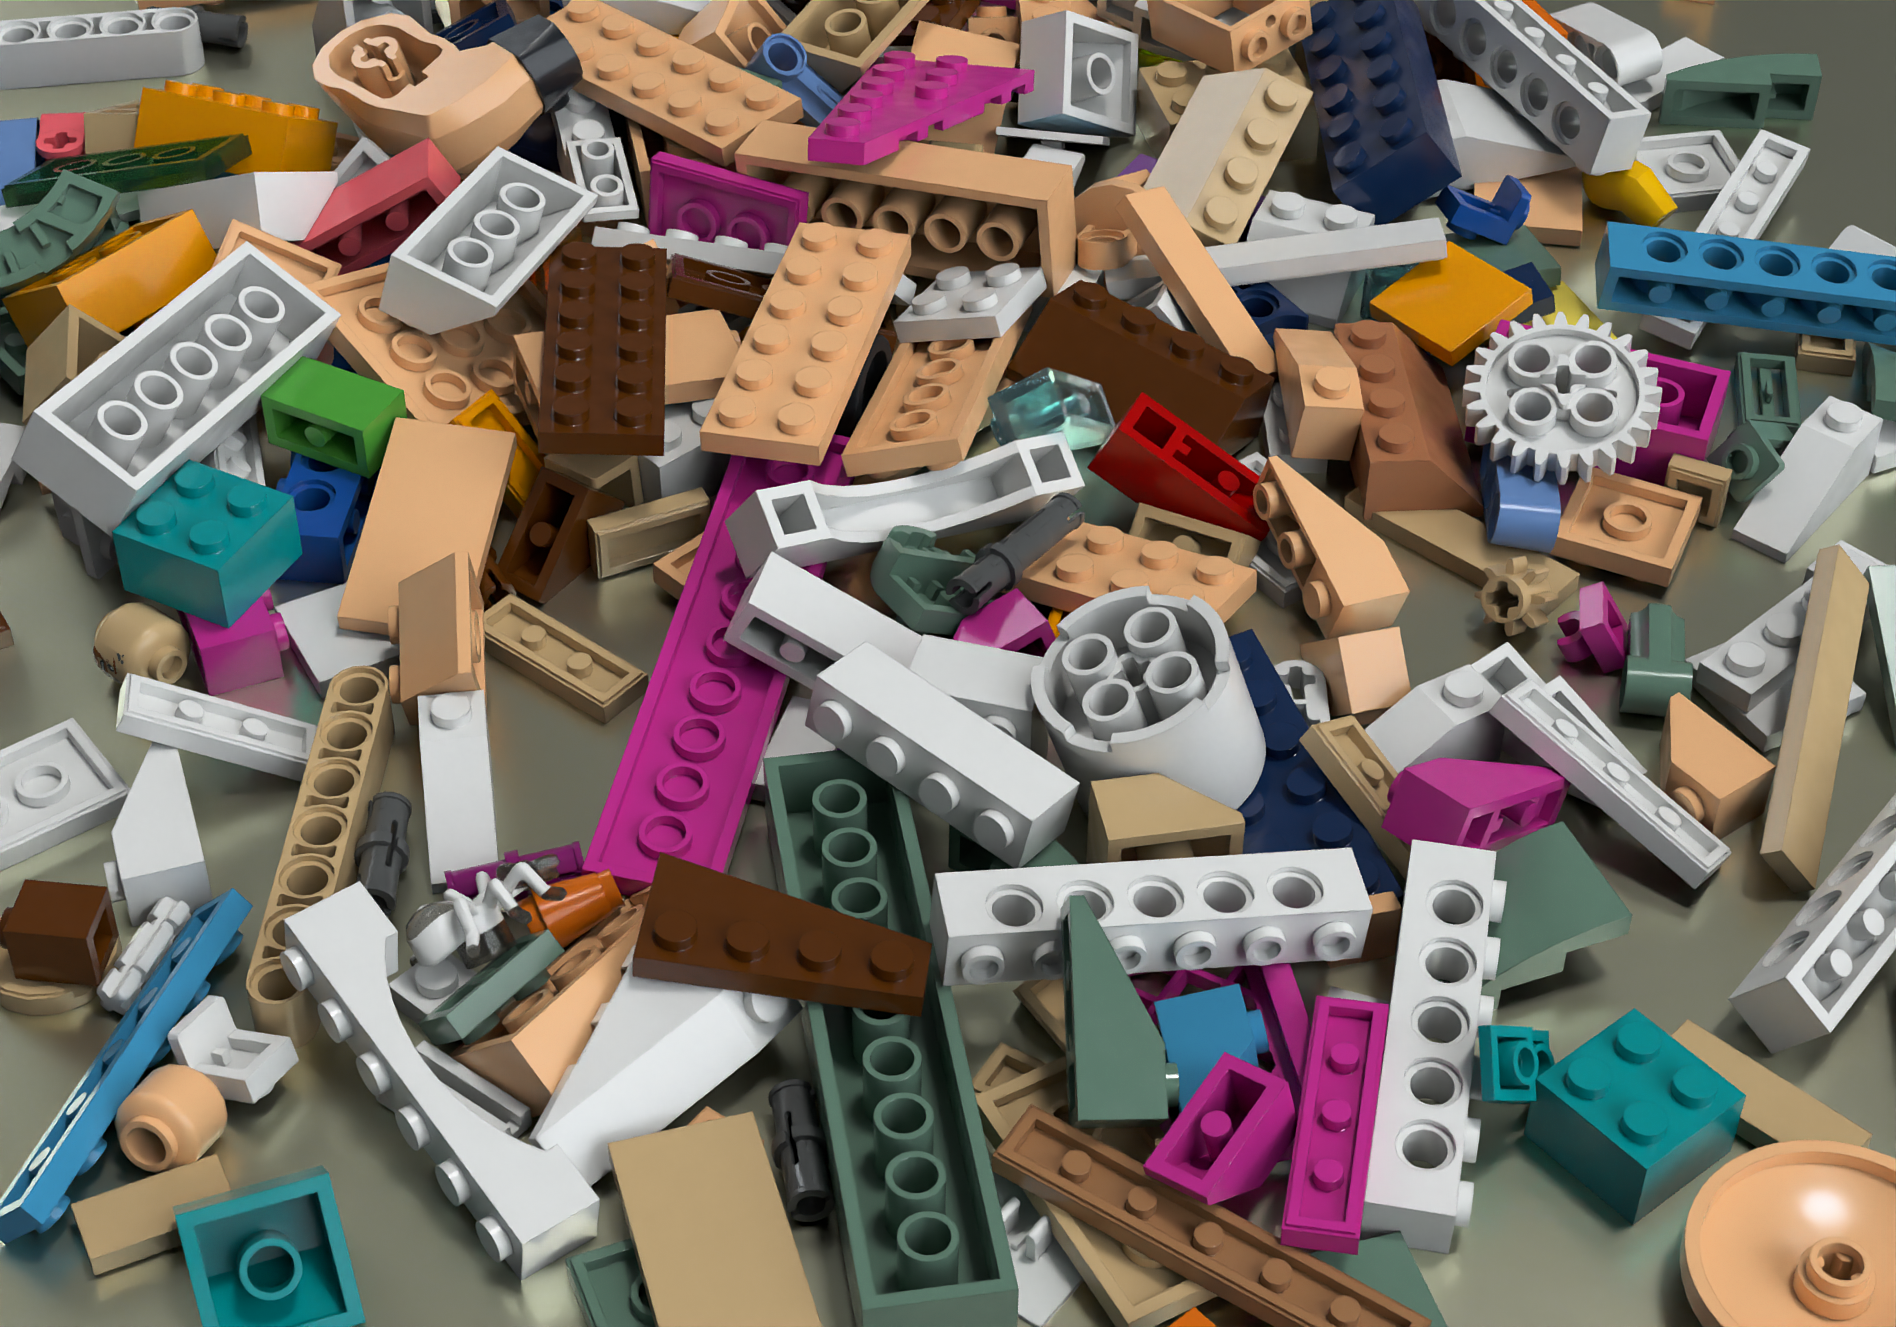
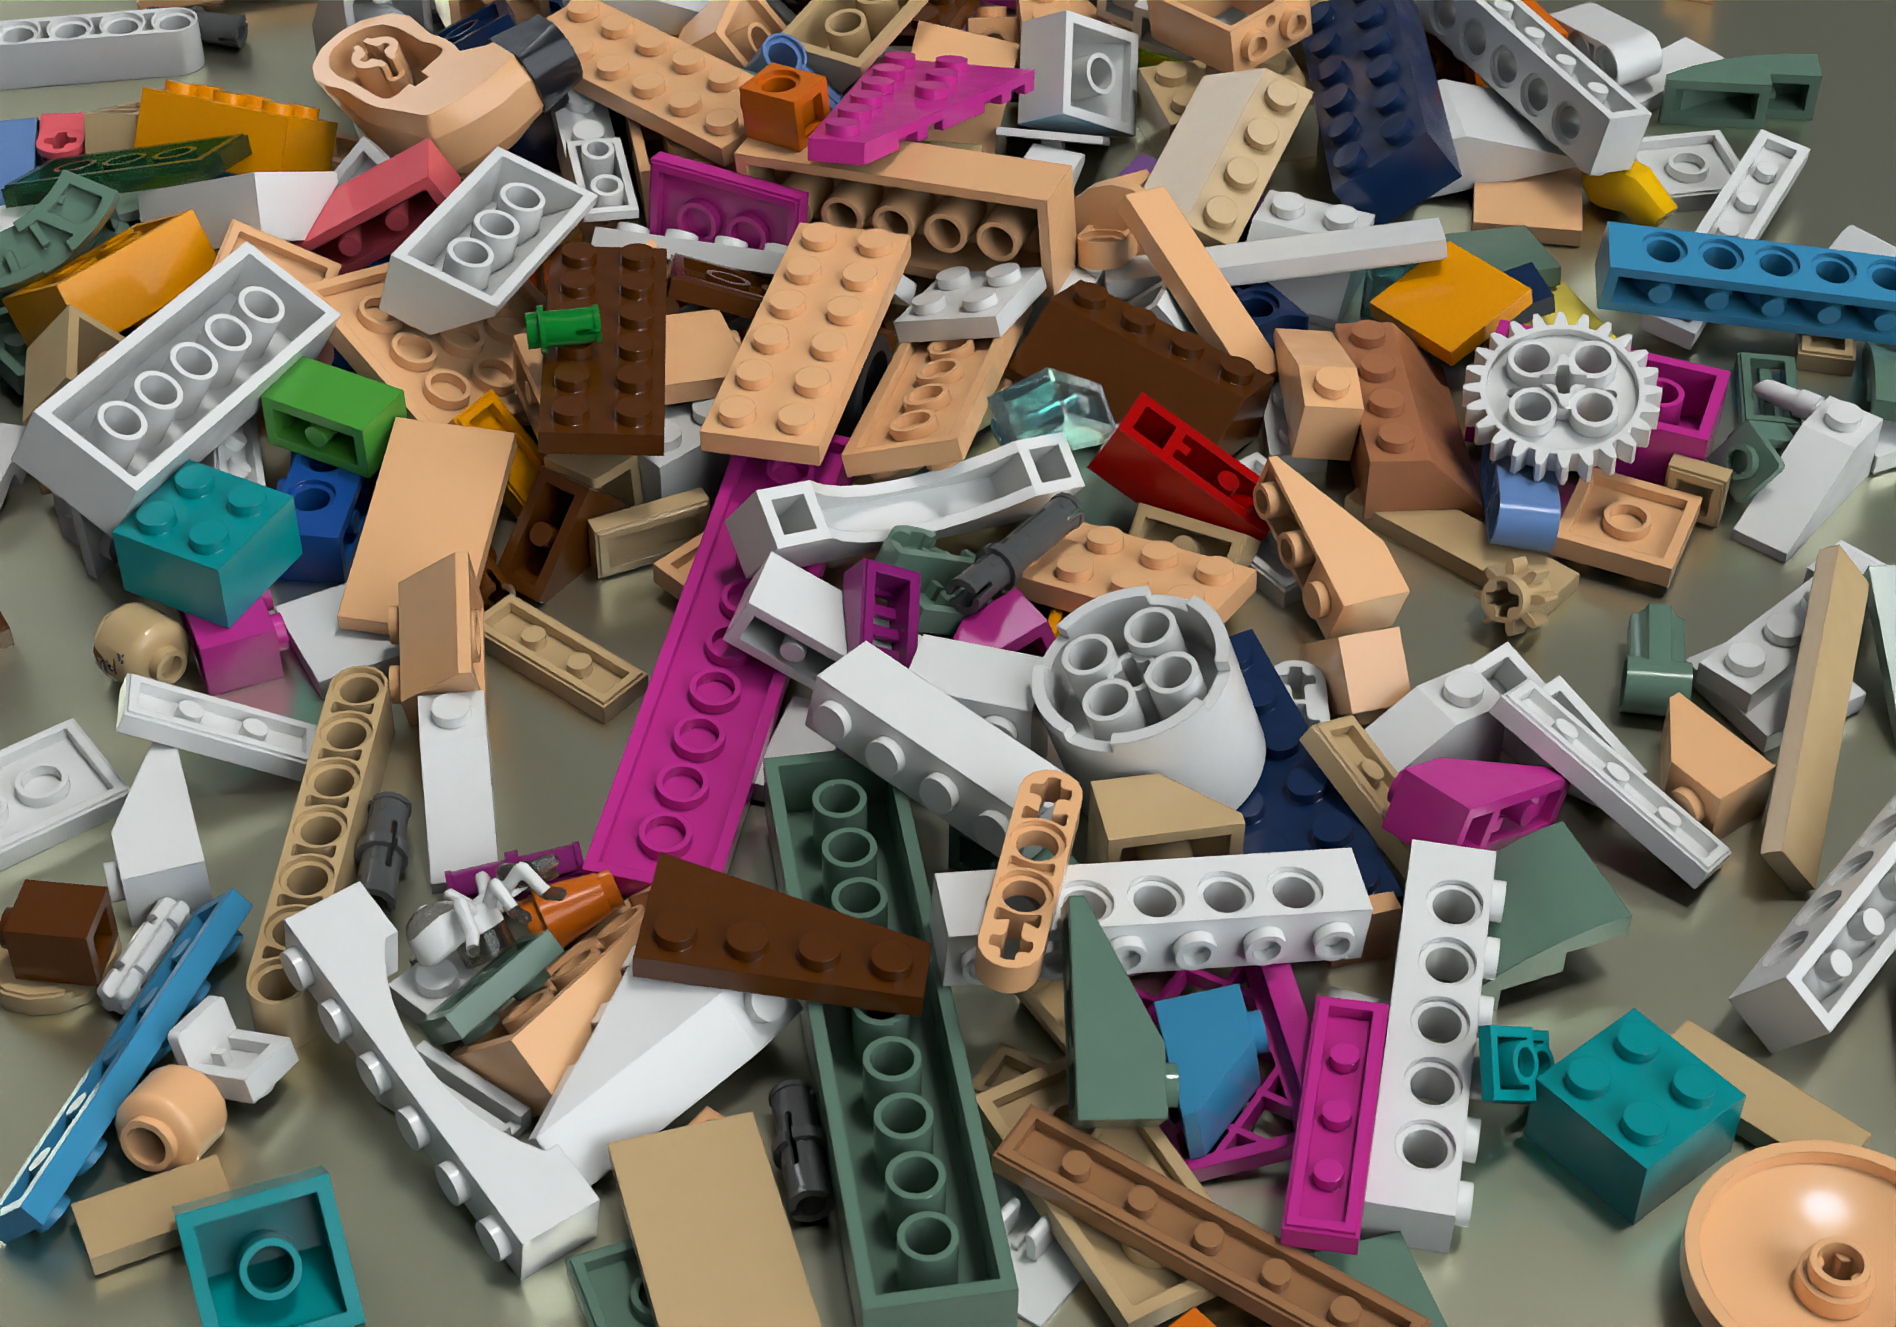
(562, 327): none -> green pin
(784, 105): none -> orange brick
(900, 589): none -> magenta slope
(1028, 878): none -> light nougat beam
(1227, 1133): dark pink slope -> none
(1495, 220): blue bracket -> none
(1595, 629): dark pink tile -> none
(1798, 402): none -> white piece

